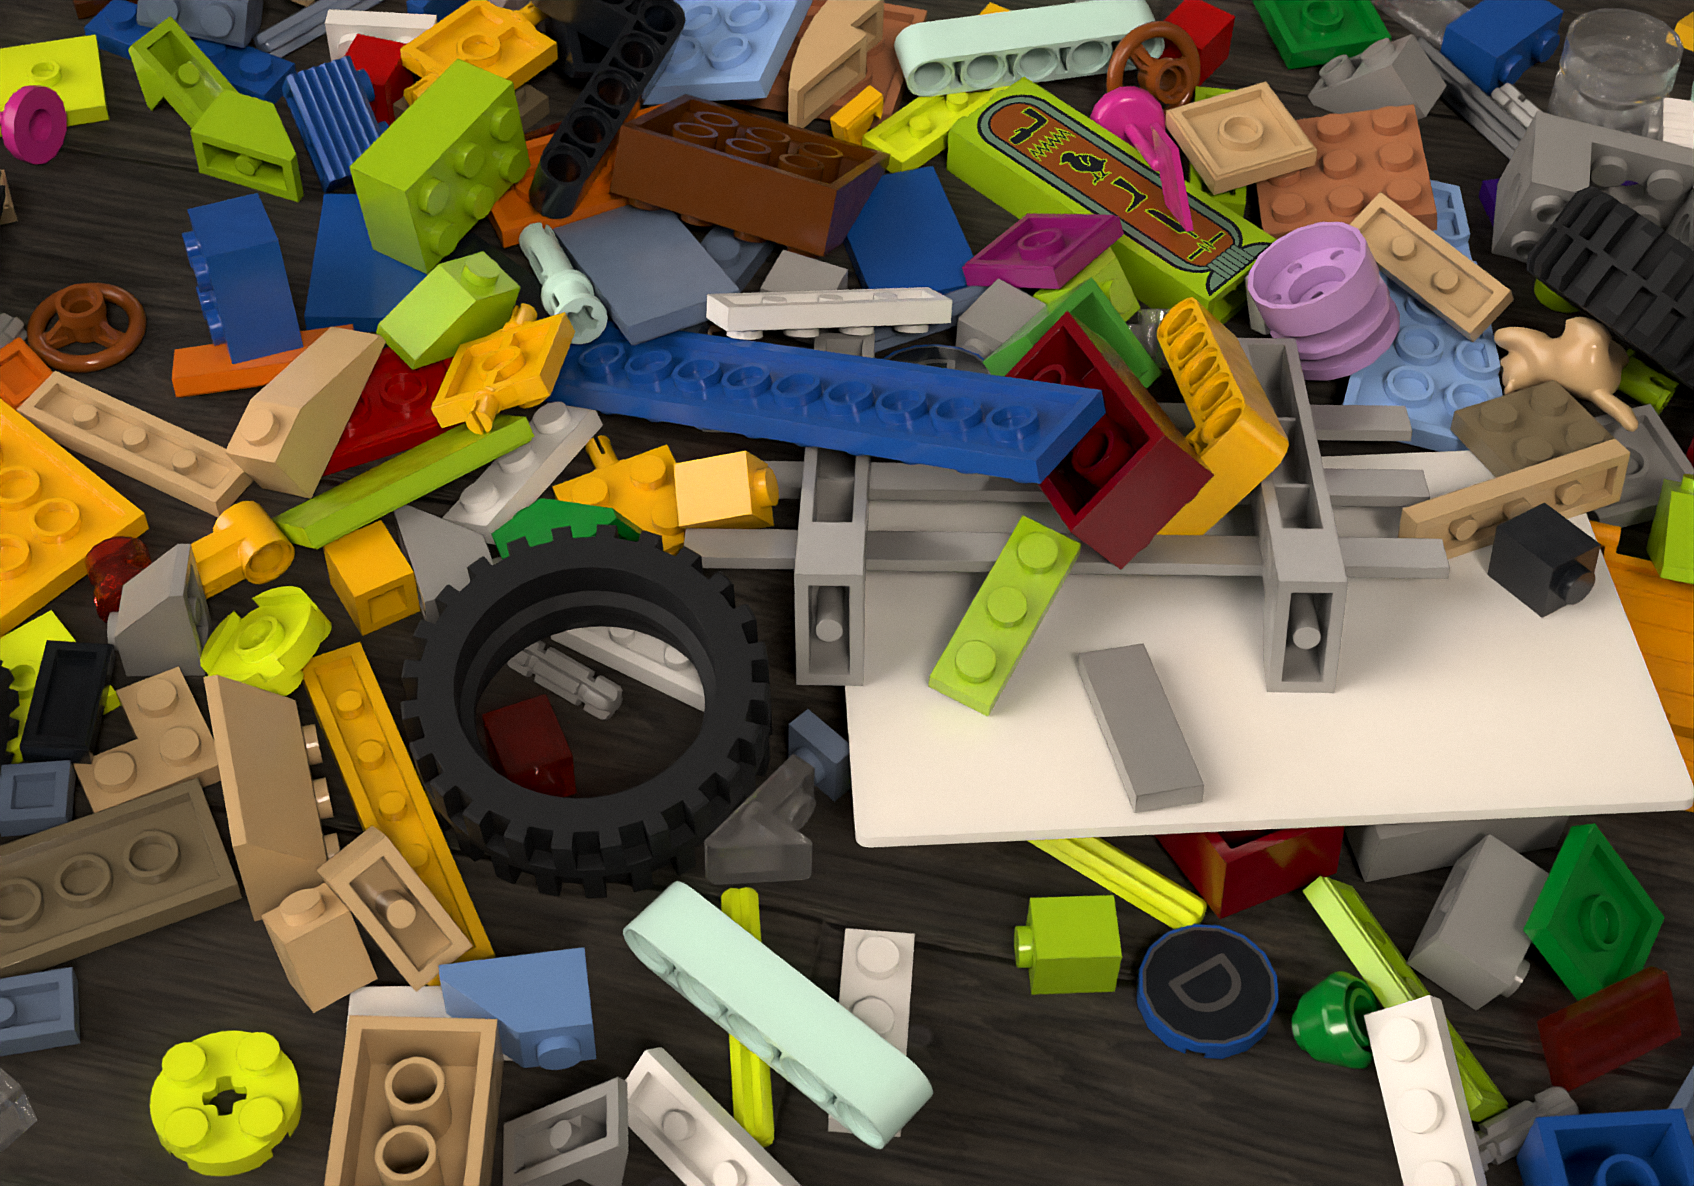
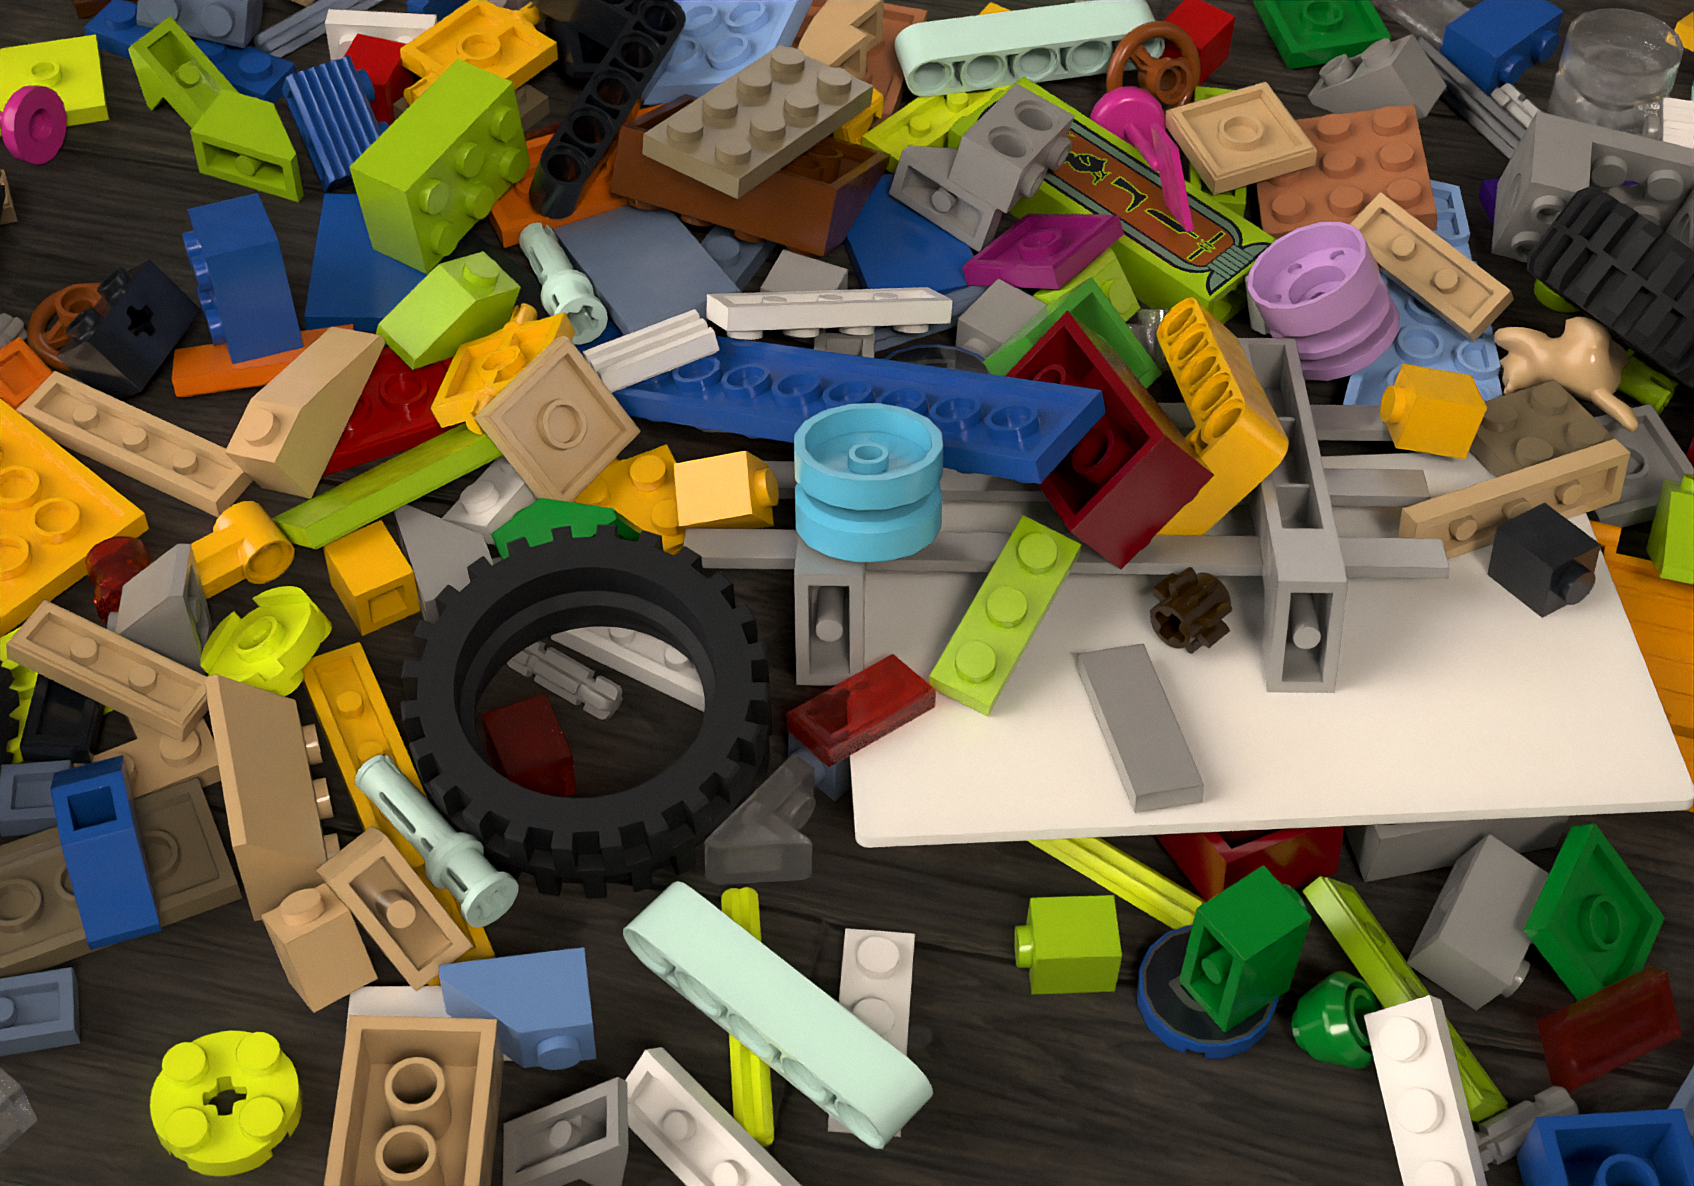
(104, 852): none -> blue slope
(110, 670): none -> tan tile
(128, 330): none -> black brick
(451, 857): none -> light aqua pin
(557, 423): none -> tan tile
(652, 350): none -> white tile
(757, 120): none -> dark tan plate
(861, 710): none -> clear red tile
(868, 482): none -> medium azure wheel
(924, 186): none -> light grey slope
(1012, 148): none -> light grey brick
(1190, 610): none -> dark brown gear
(1244, 947): none -> green brick
(1432, 411): none -> yellow brick

